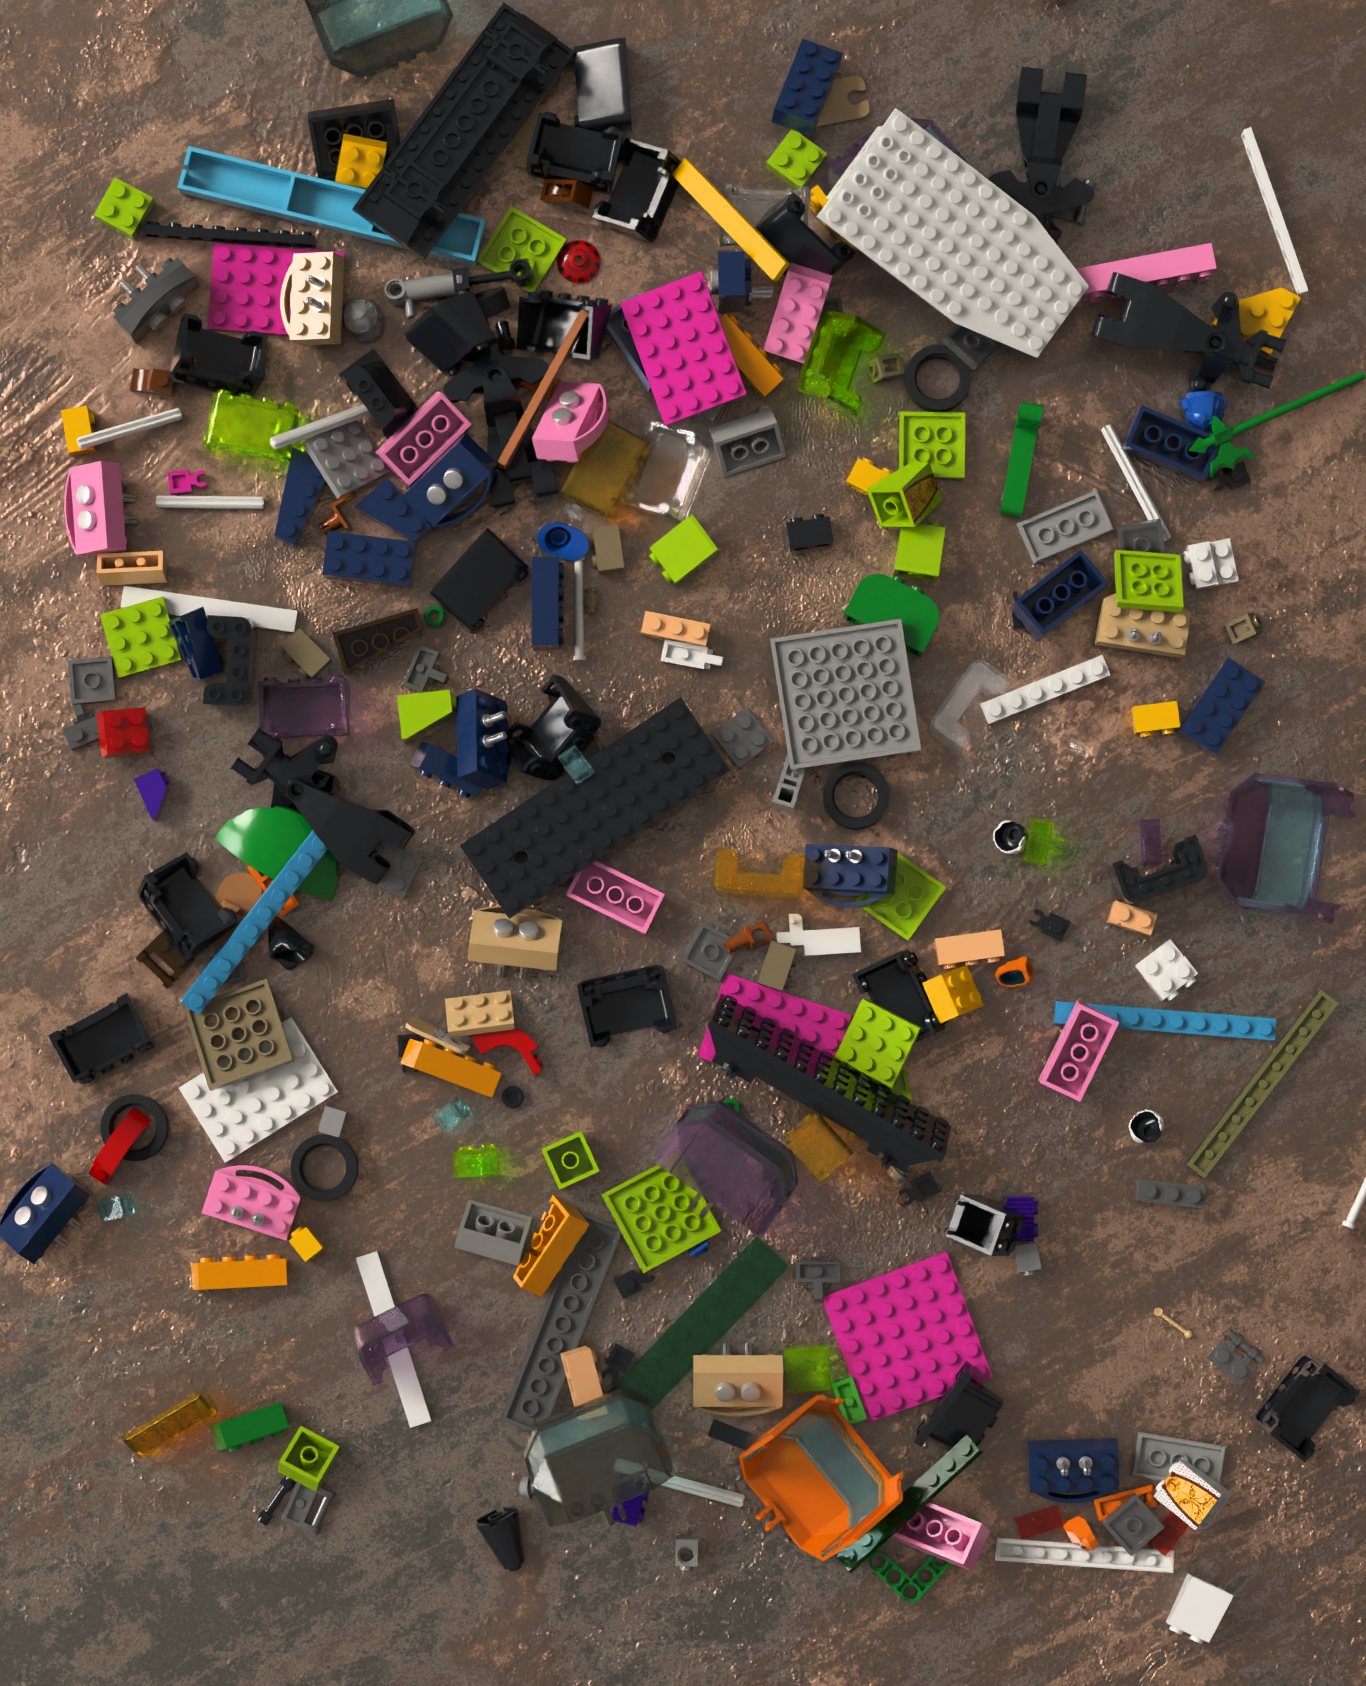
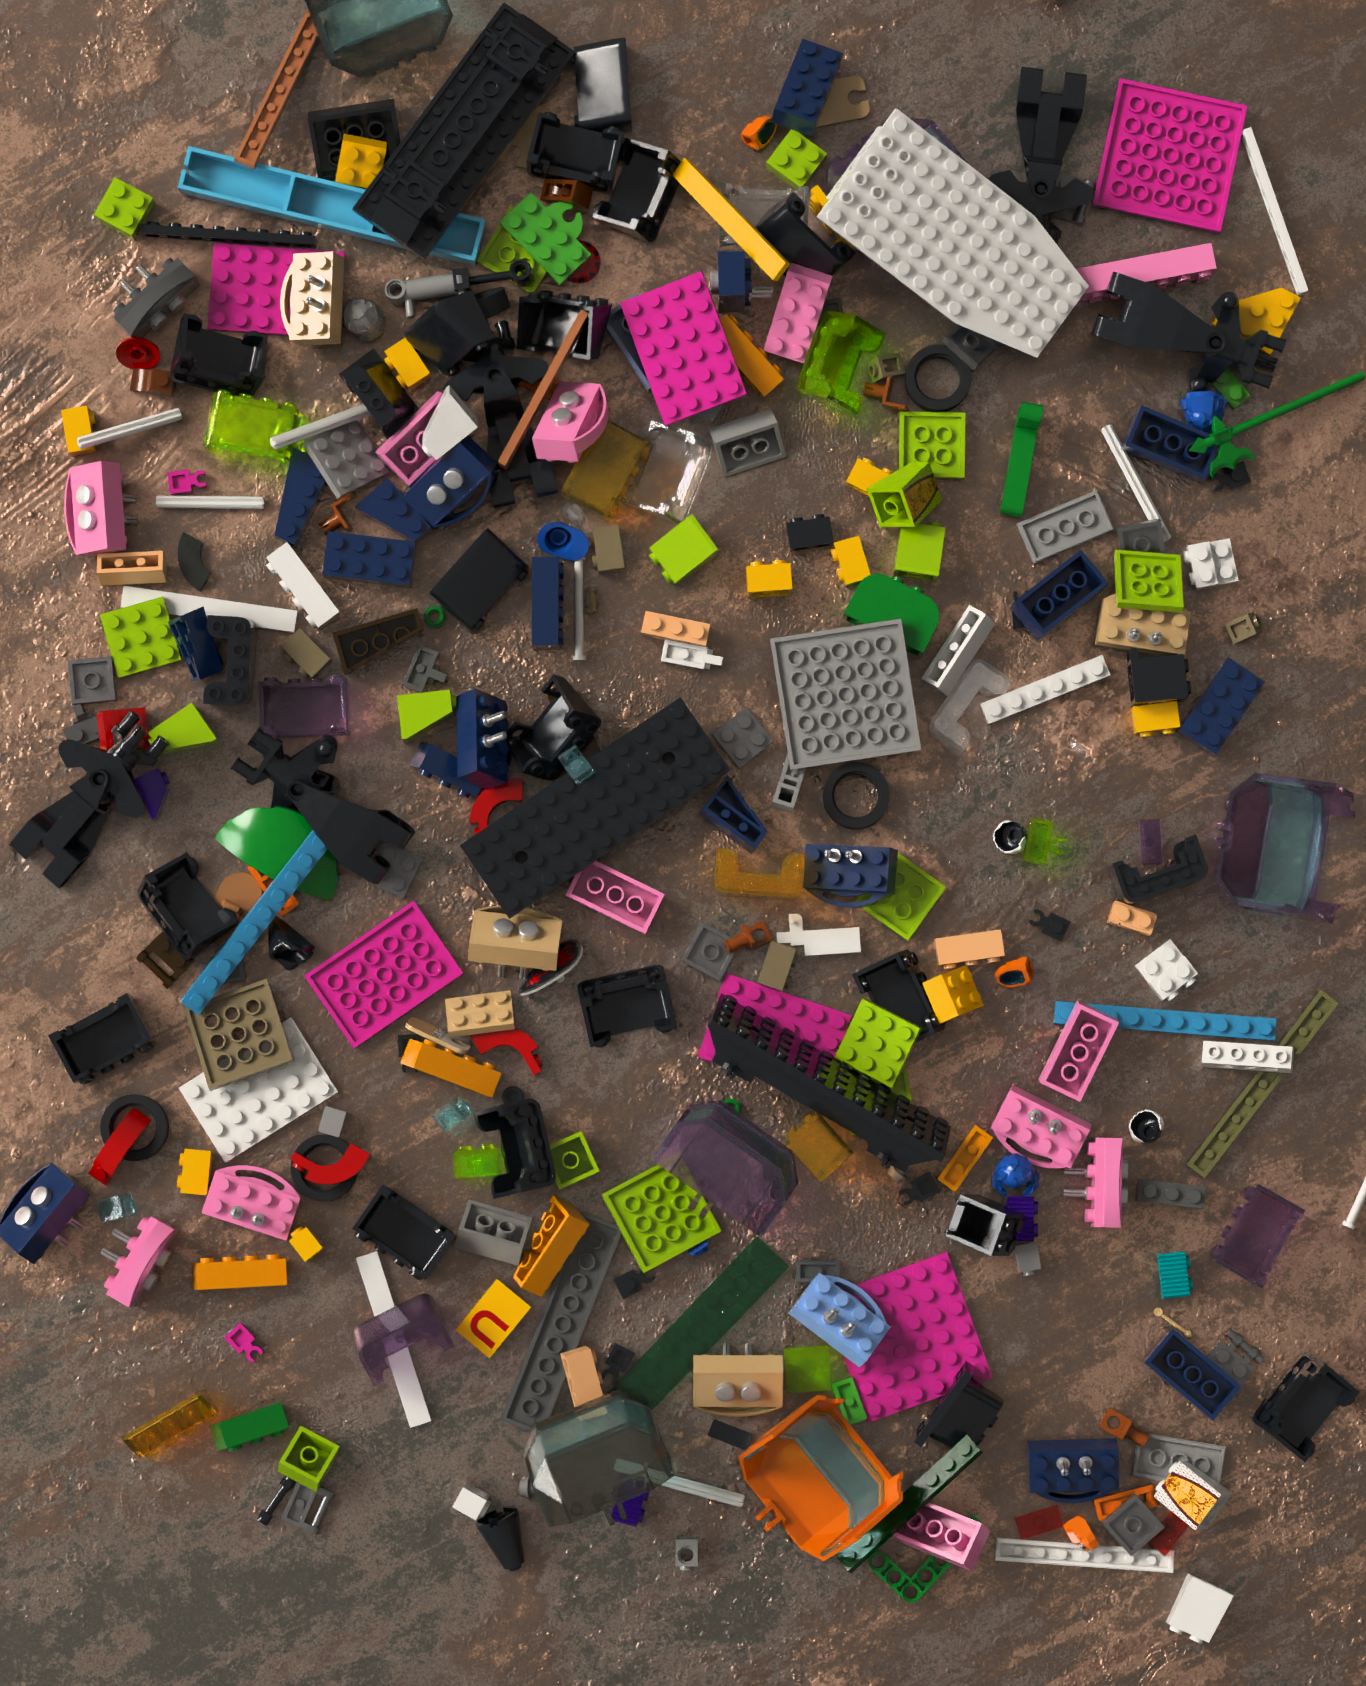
(75, 821): none -> black piece
(137, 353): none -> red dish
(146, 1254): none -> bright pink piece
(185, 731): none -> lime slope
(190, 561): none -> pearl dark grey tile
(195, 1171): none -> yellow brick
(241, 1339): none -> dark pink plate
(277, 94): none -> nougat tile
(303, 586): none -> white brick
(341, 1171): none -> red arch
(383, 974): none -> dark pink plate
(404, 1232): none -> black windscreen
(407, 364): none -> yellow brick
(448, 424): none -> white slope
(472, 1501): none -> white brick
(491, 798): none -> red arch
(493, 1318): none -> yellow slope
(522, 1146): none -> black windscreen
(548, 236): none -> bright green plate
(569, 956): none -> shield
(733, 816): none -> dark blue wedge
(759, 132): none -> orange rock
(769, 579): none -> yellow brick
(841, 1317): none -> light blue piece
(850, 560): none -> yellow brick
(884, 392): none -> dark orange bracket
(958, 650): none -> white brick
(965, 1158): none -> light orange plate
(1014, 1172): none -> blue helmet
(1039, 1129): none -> bright pink piece
(1106, 1177): none -> bright pink piece
(1125, 1428): none -> dark orange bracket
(1157, 678): none -> black container
(1169, 155): none -> dark pink plate
(1173, 1274): none -> teal brick
(1191, 1374): none -> dark blue brick
(1230, 389): none -> bright green plate
(1248, 1056): none -> white brick
(1256, 1234): none -> clear purple windscreen

